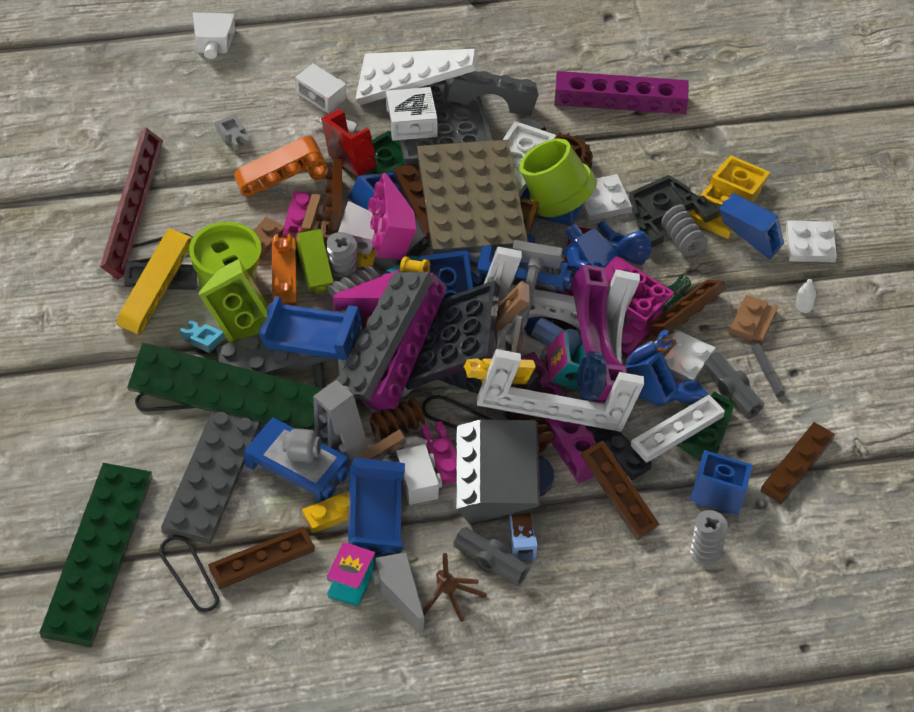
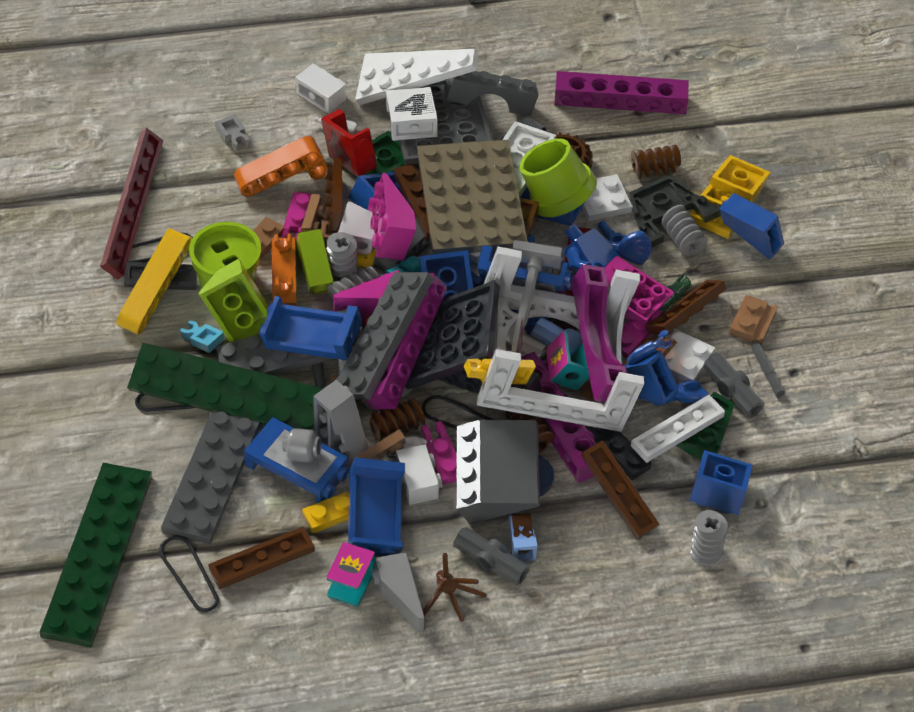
(213, 32): white torso -> none
(414, 266): yellow bush -> none
(512, 304): medium nougat plate -> none
(592, 375): dark blue tile -> none
(656, 160): none -> reddish brown piece
(797, 462): reddish brown plate -> none
(806, 297): white piece -> none
(811, 241): white plate -> none

